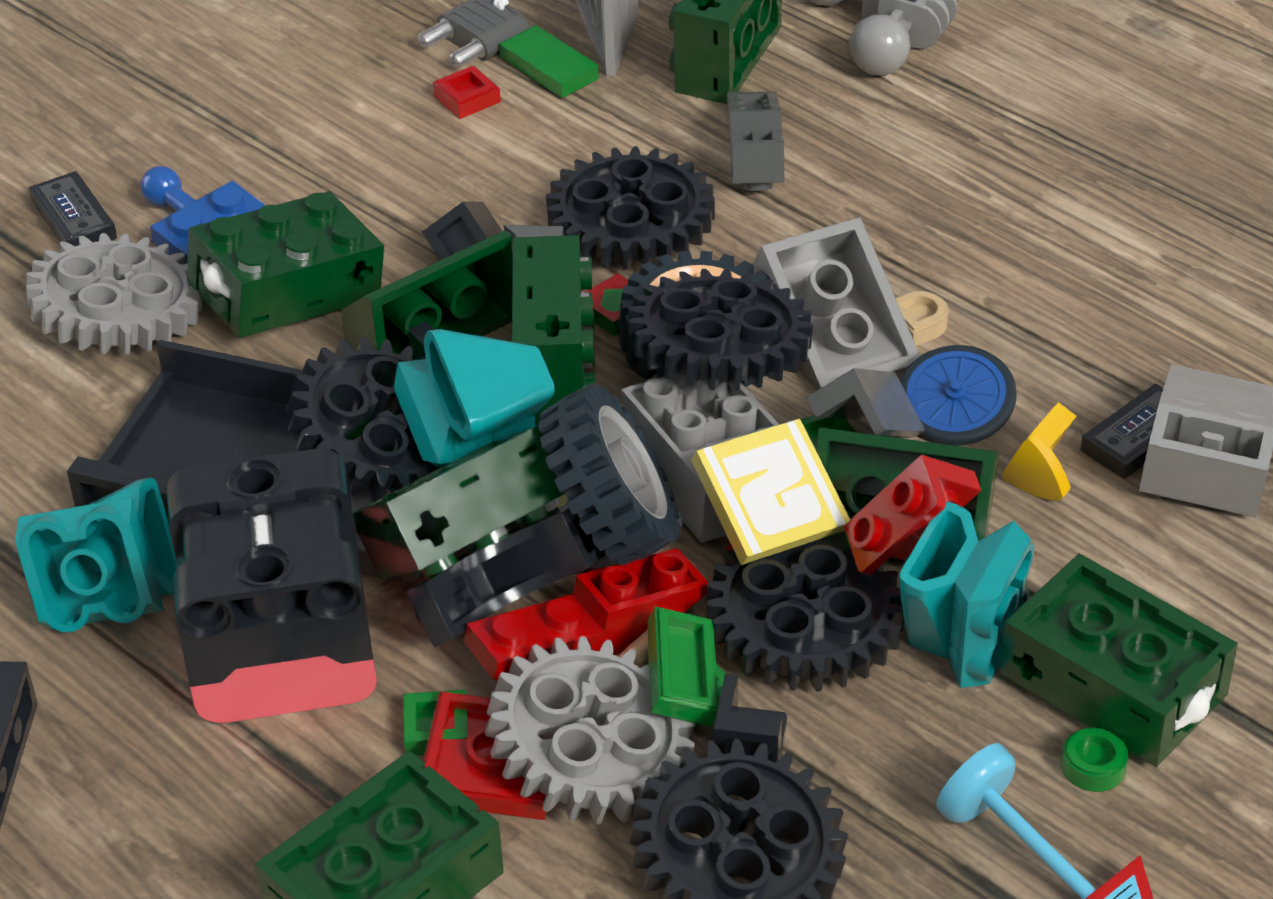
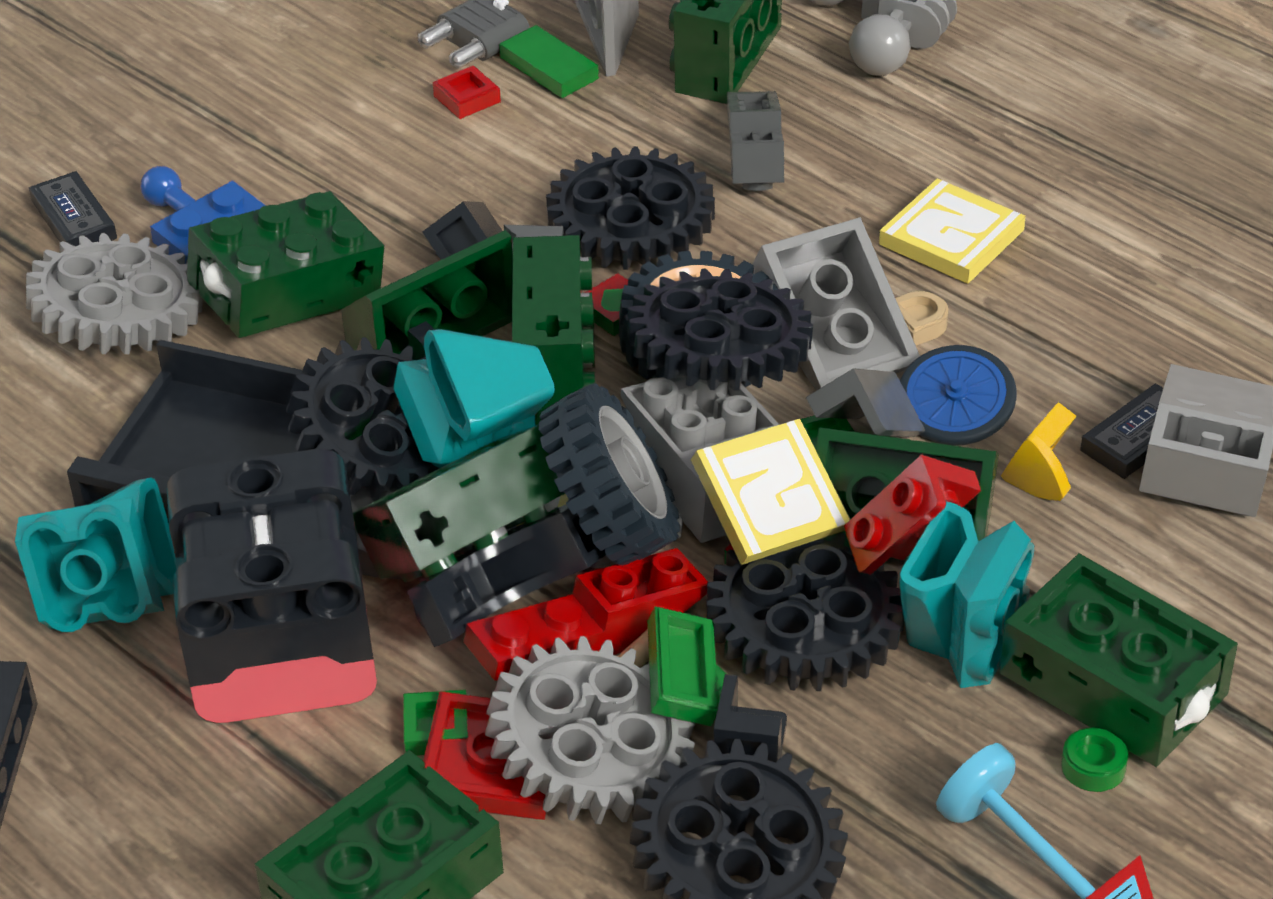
(952, 230): none -> tile

